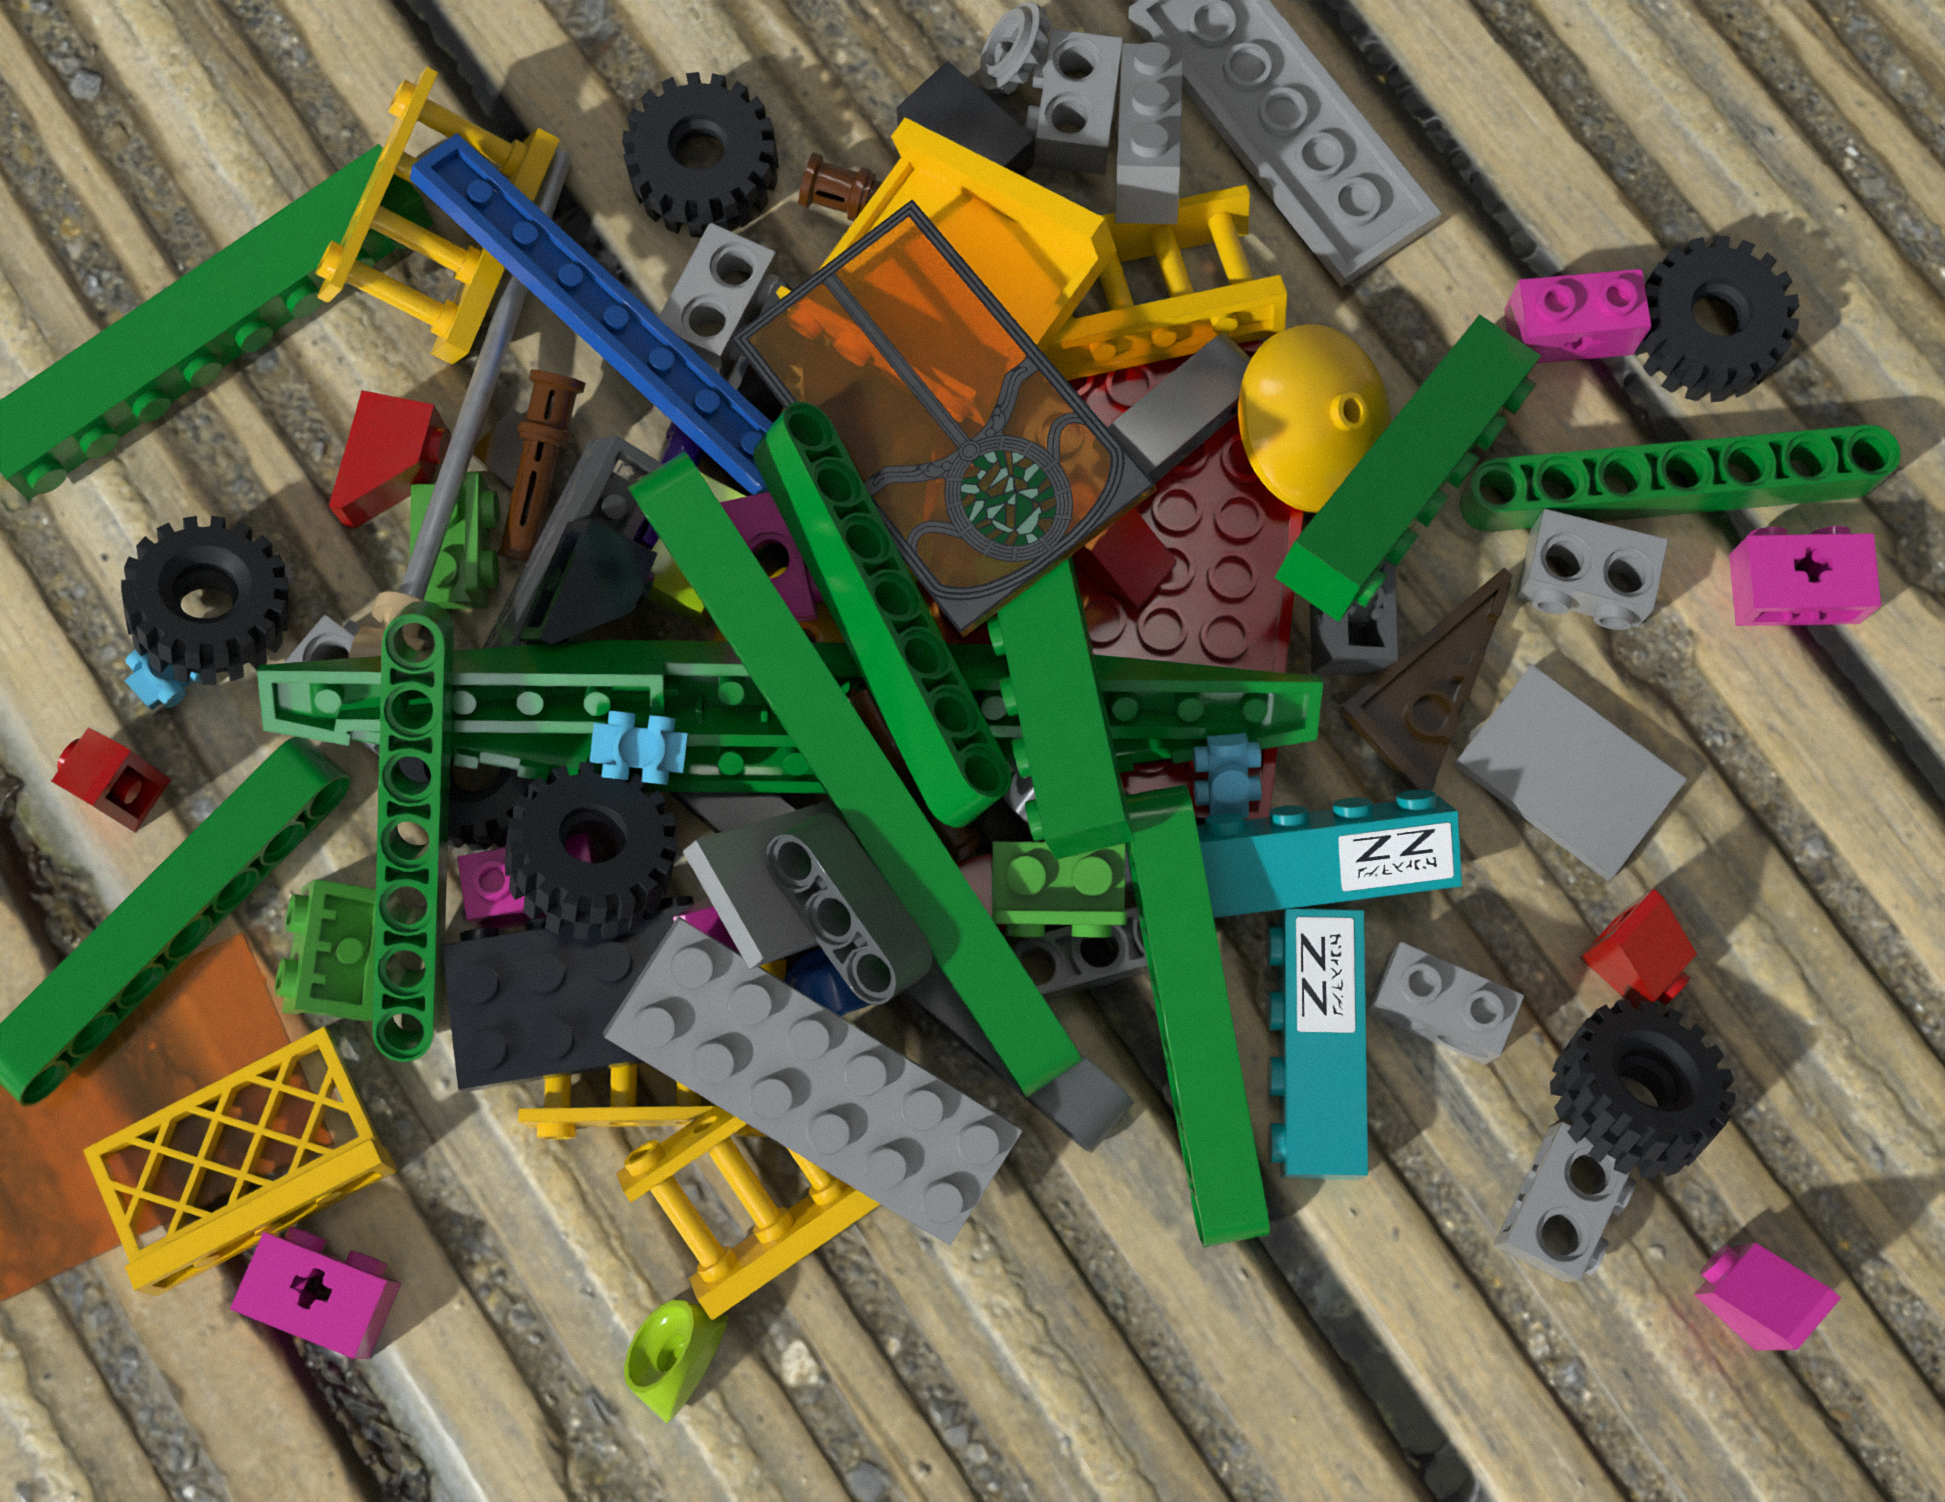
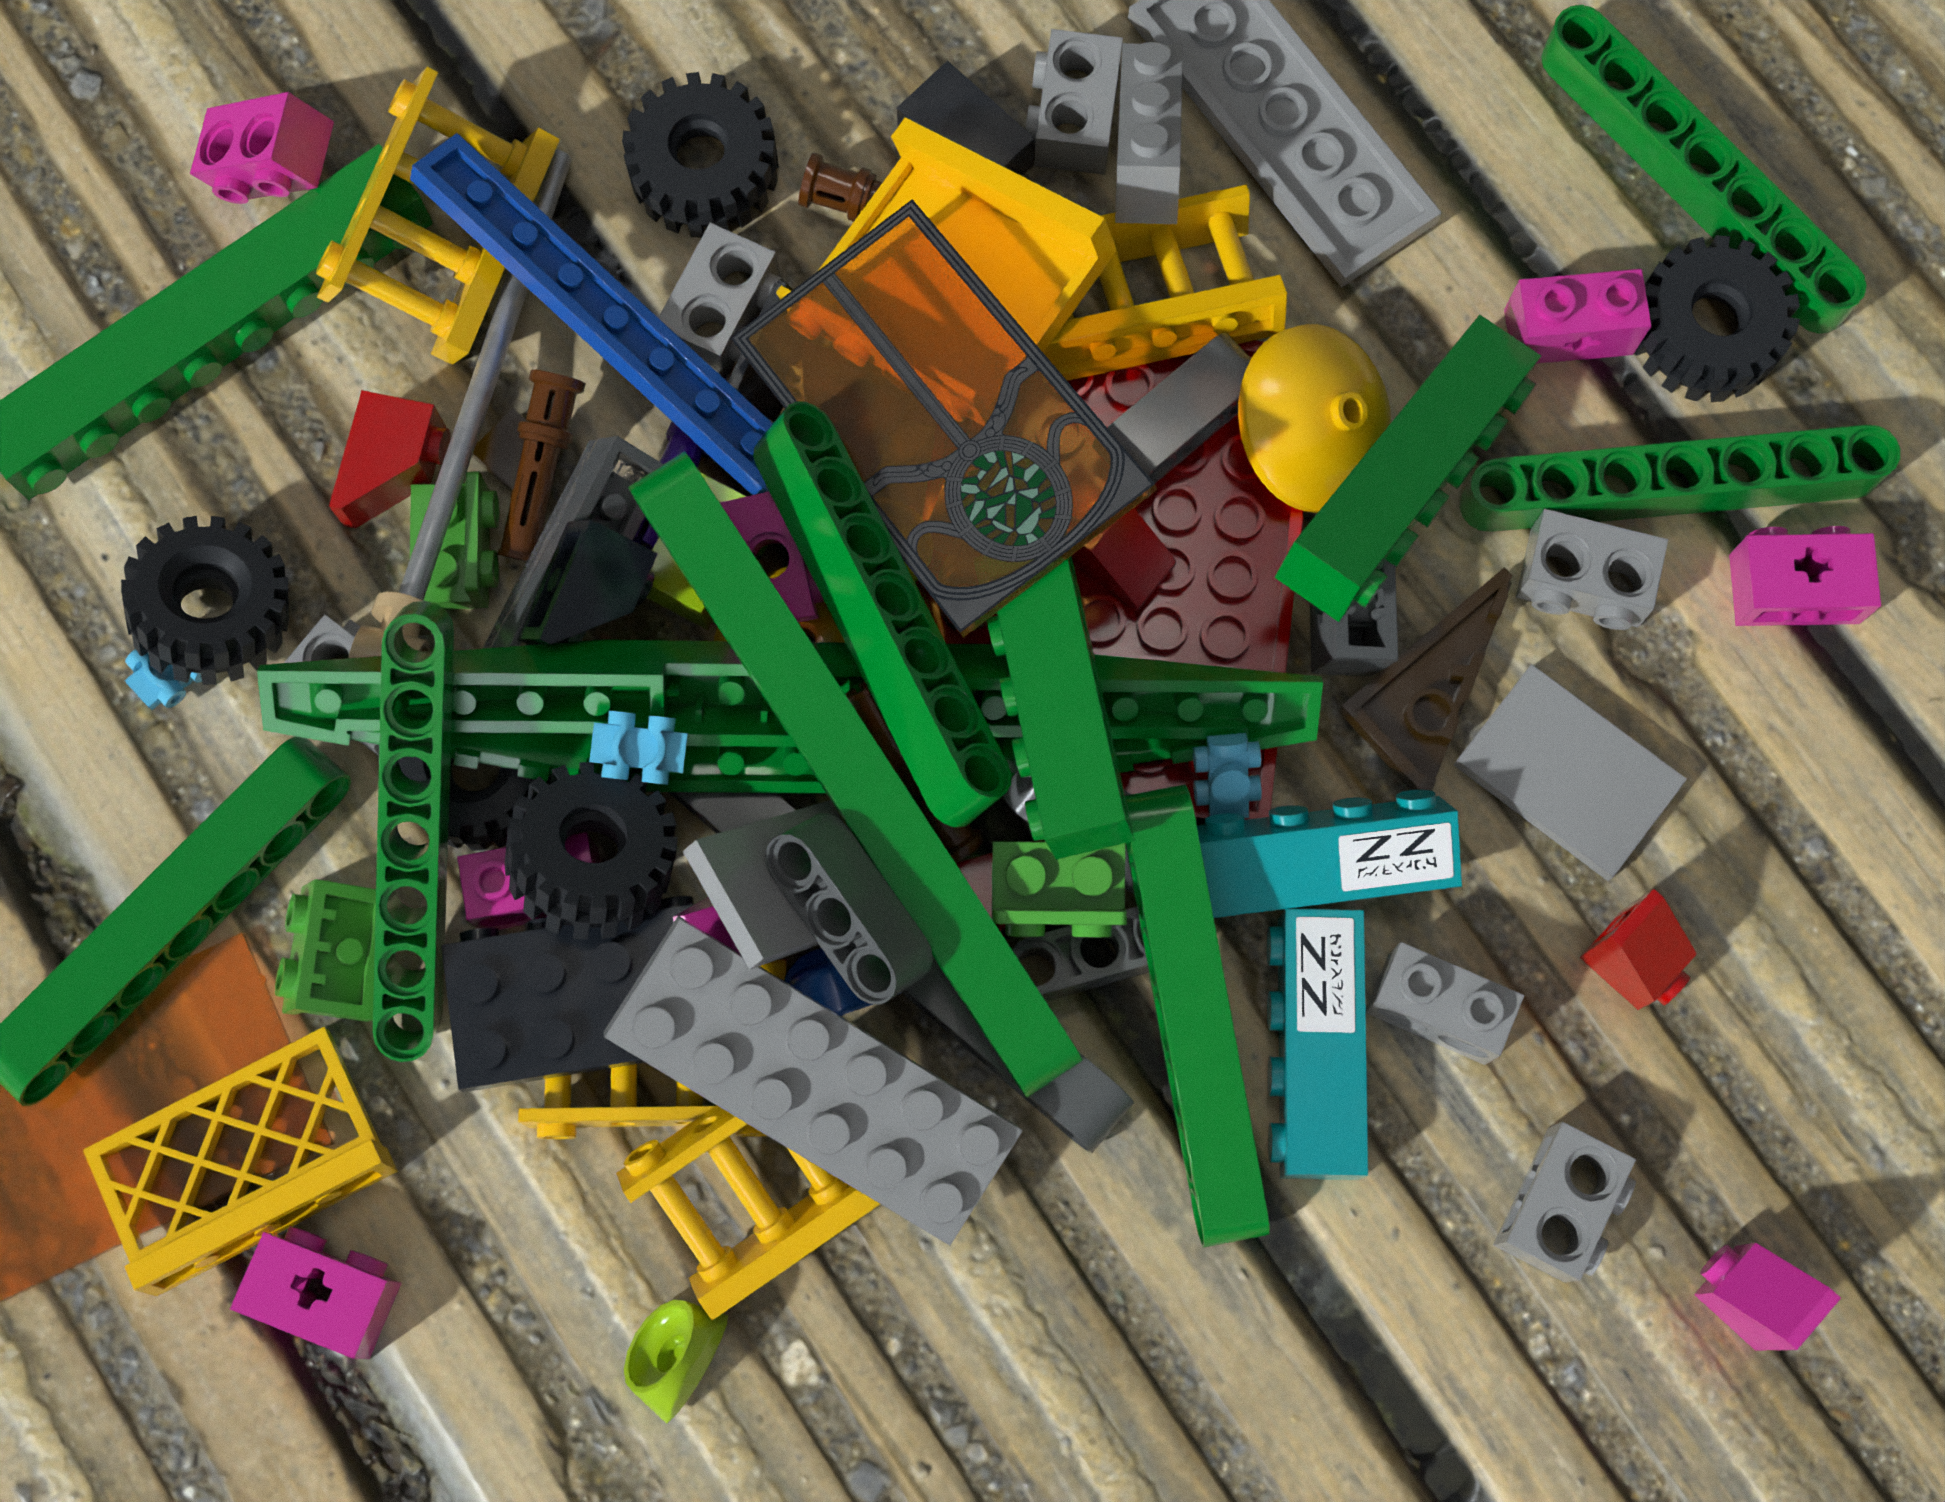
(110, 778): red slope -> none
(261, 148): none -> dark pink brick
(1014, 48): light grey gear -> none
(1665, 1061): black tyre -> none
(1696, 140): none -> green beam

